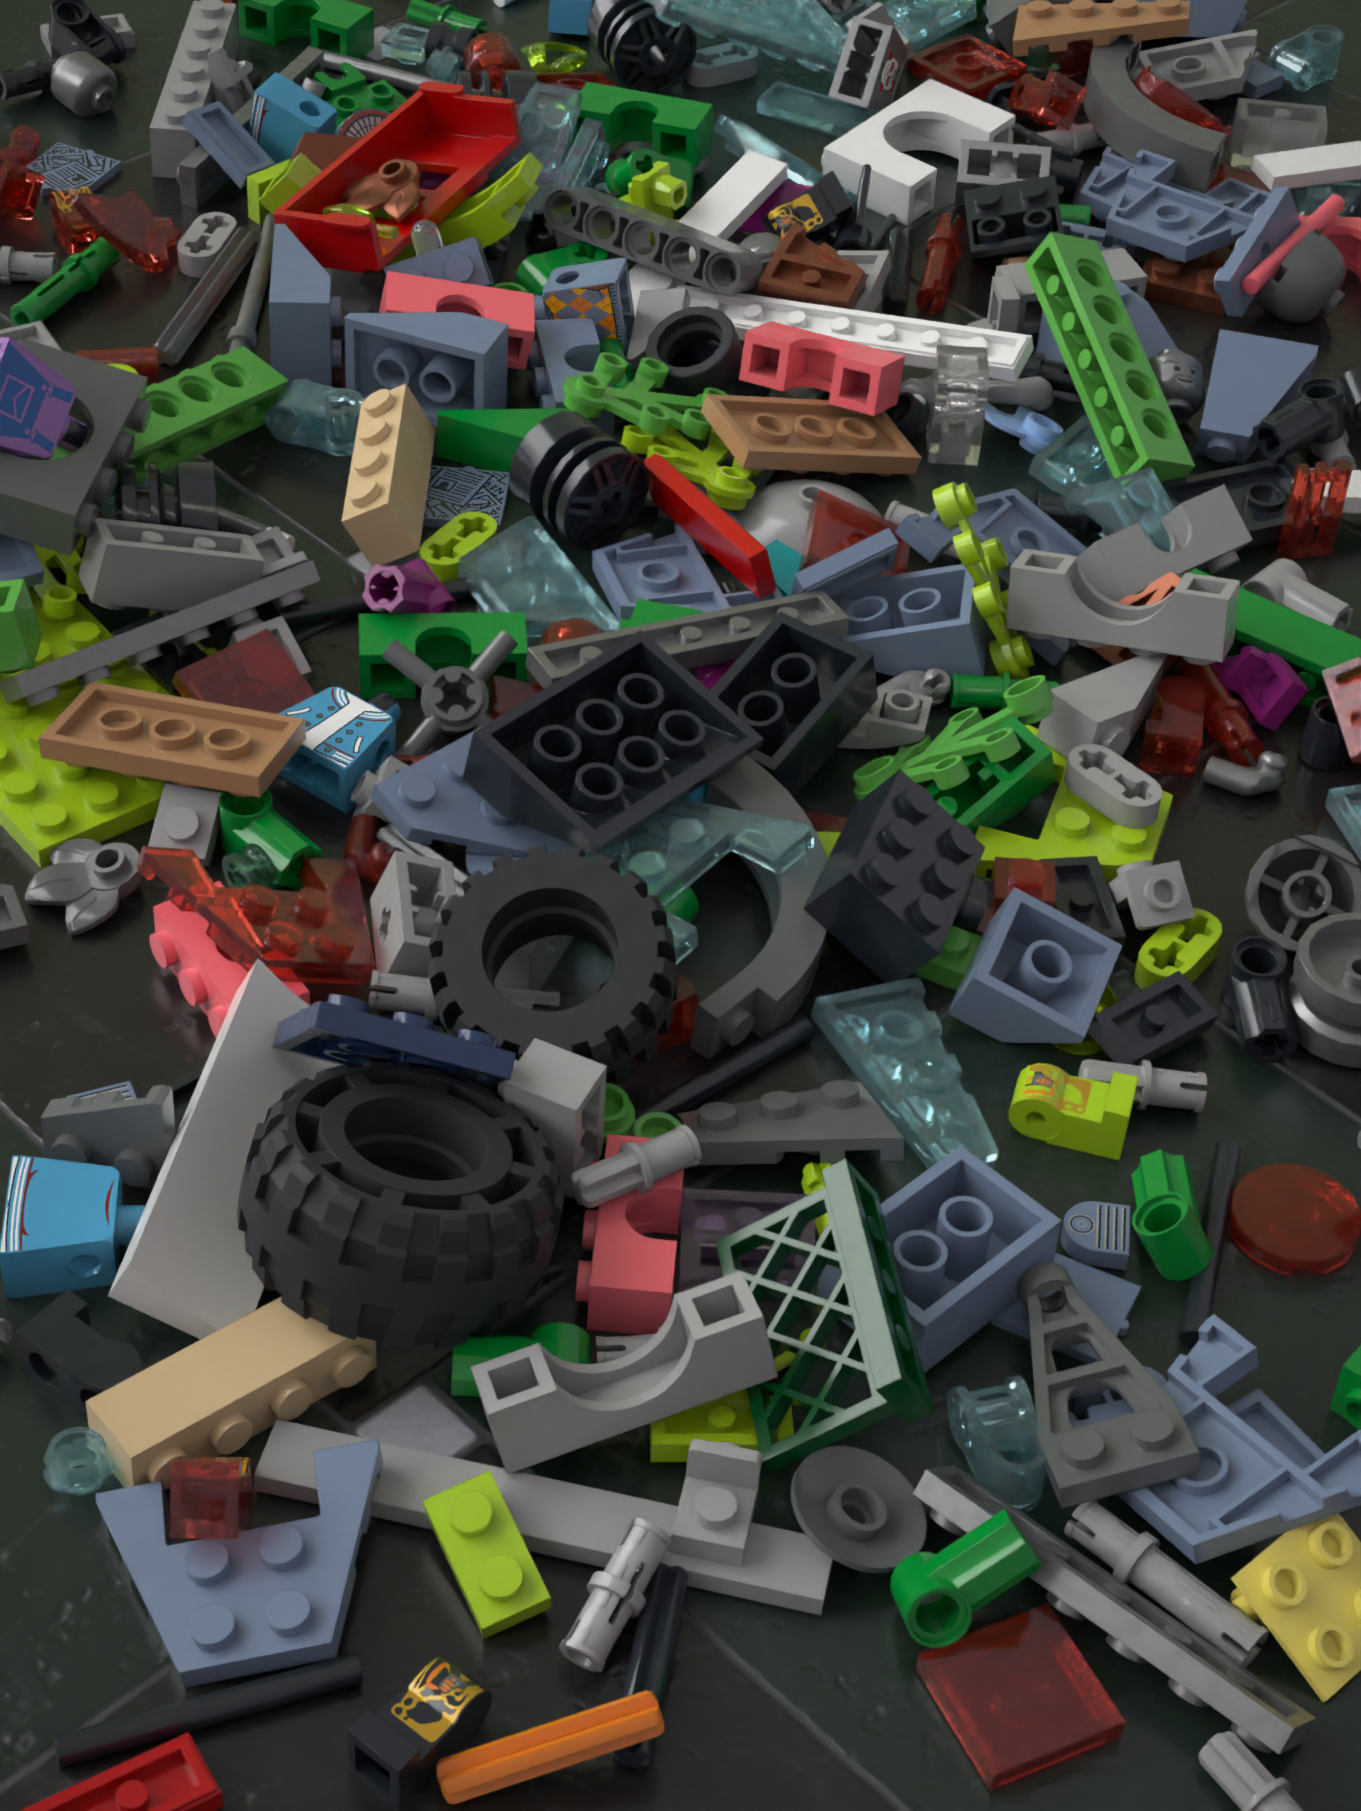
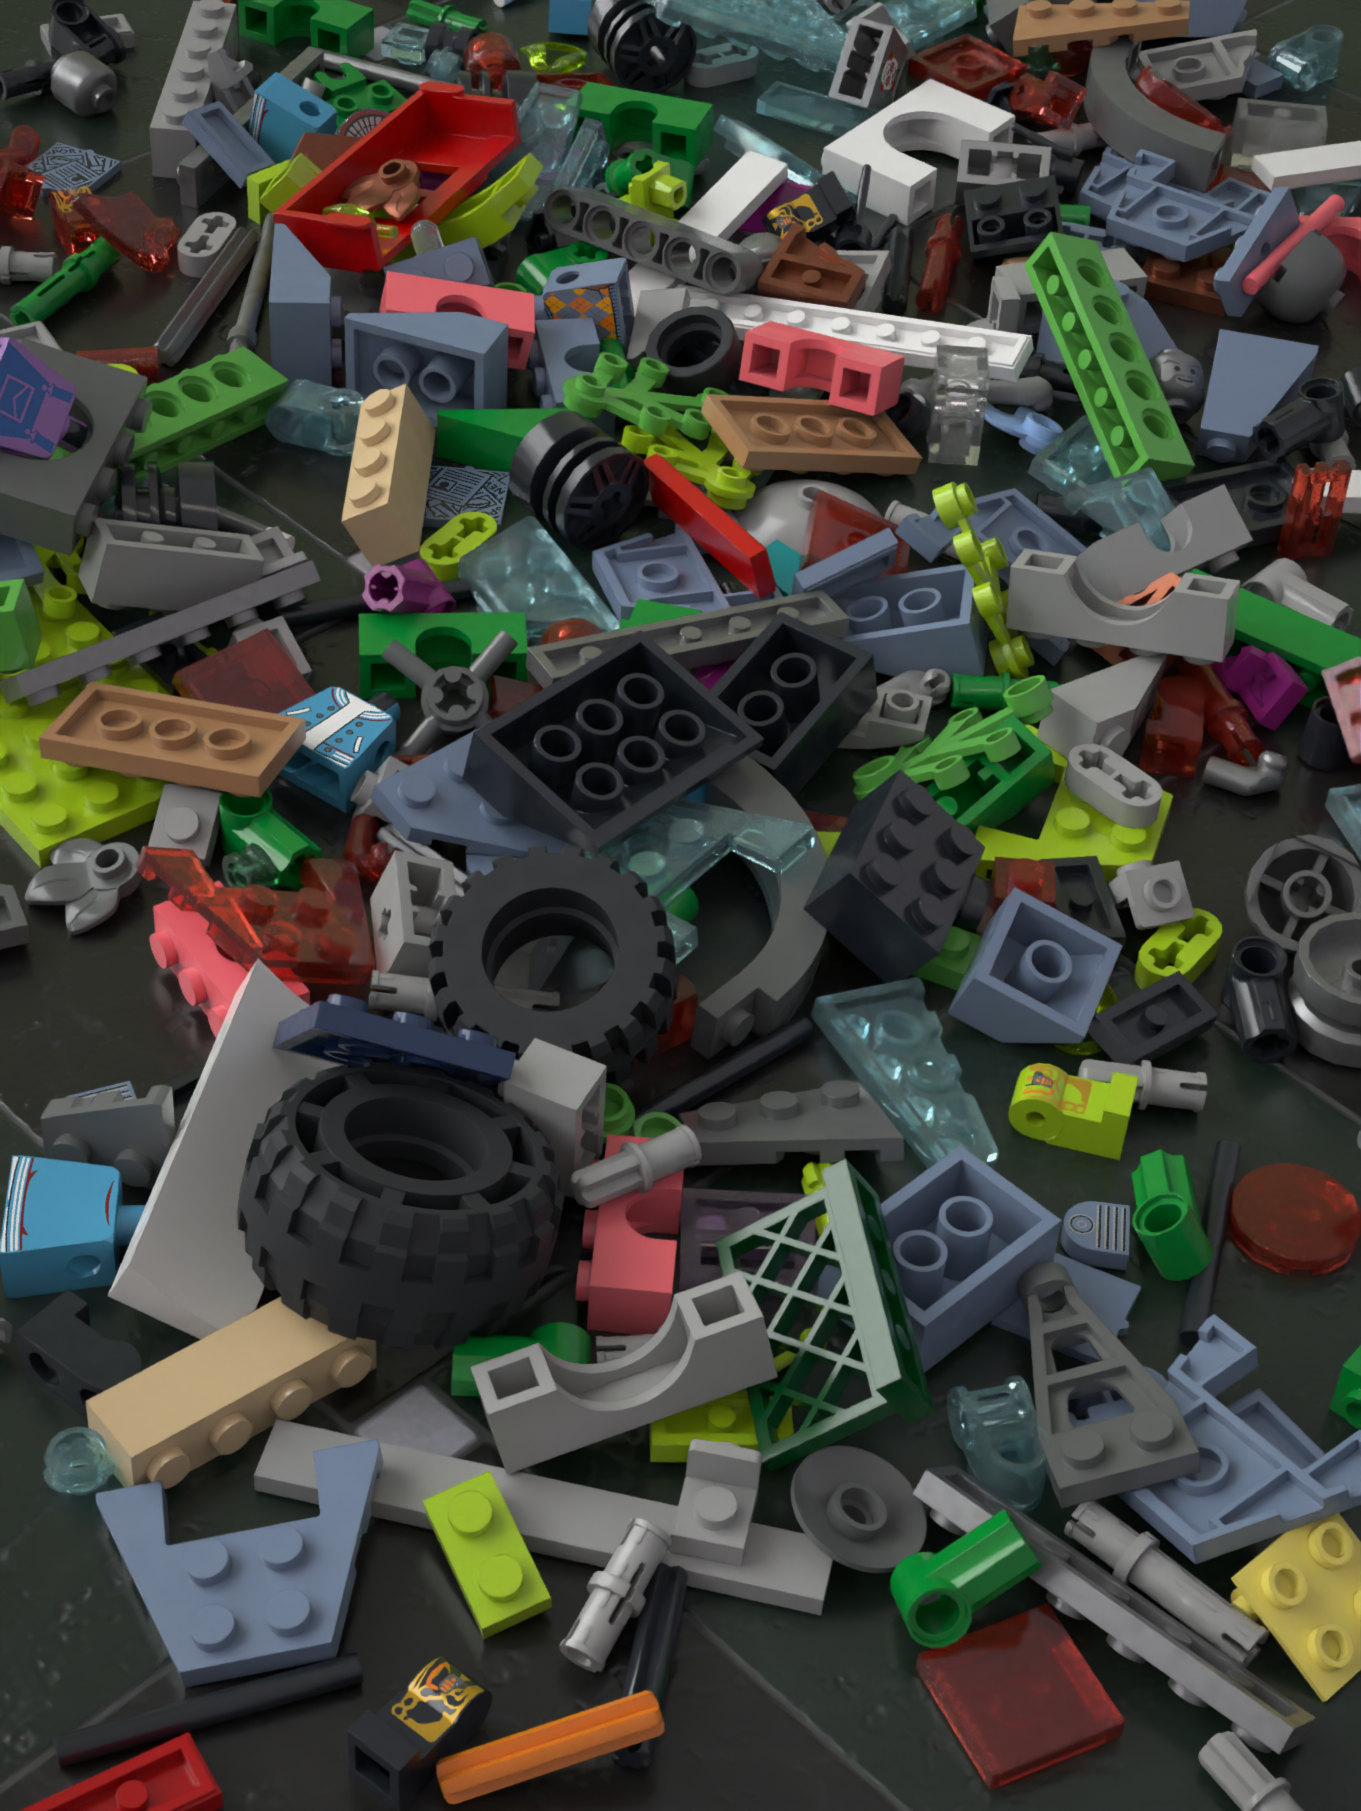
(210, 1497): clear red leg -> none

